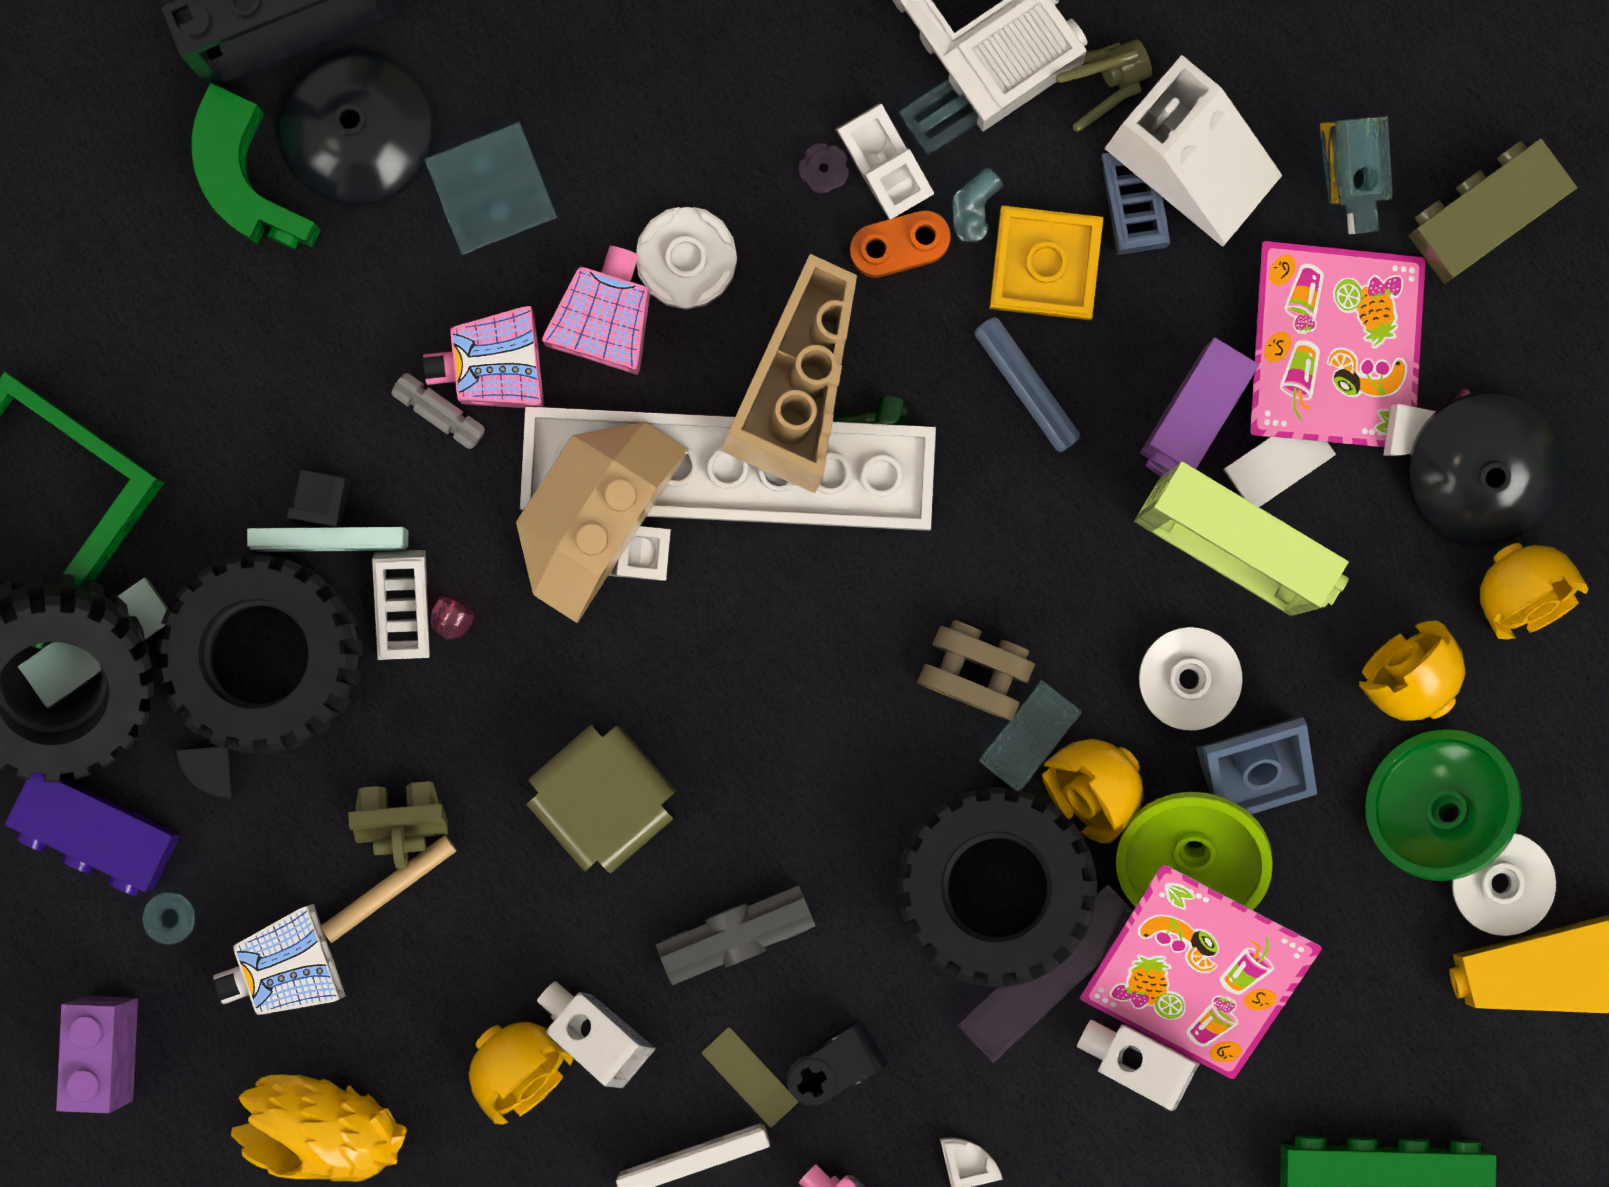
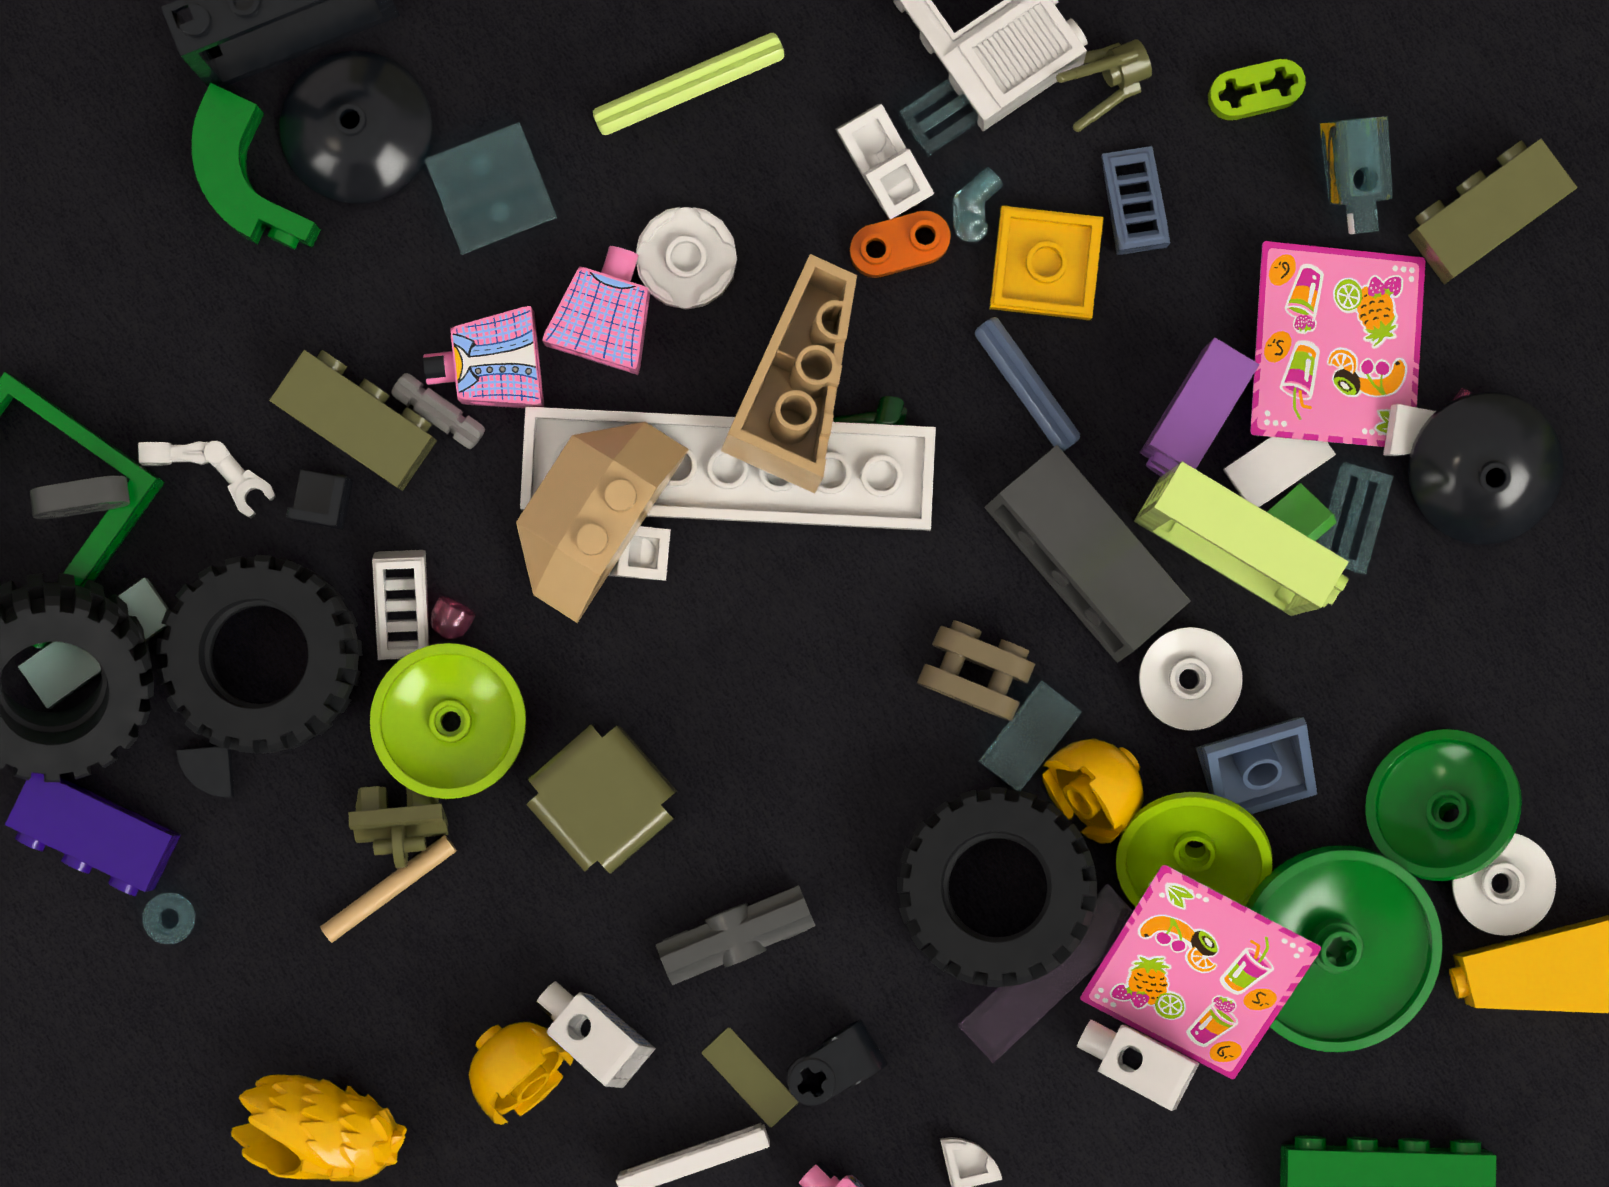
(79, 497): none -> dark grey beam
(97, 1054): medium lavender brick -> none
(216, 454): none -> white piece
(283, 966): torso -> none
(327, 539): light aqua tile -> none
(355, 417): none -> olive brick
(410, 714): none -> lime dish
(688, 83): none -> yellowish green axle
(817, 180): clear purple plate -> none
(1087, 554): none -> dark grey brick
(1196, 151): white slope -> none
(1253, 78): none -> lime beam
(1304, 513): none -> bright green tile
(1364, 477): none -> clear light blue tile
(1375, 942): none -> green dish
(1417, 674): yellow cylinder -> none
(1529, 587): yellow cylinder -> none

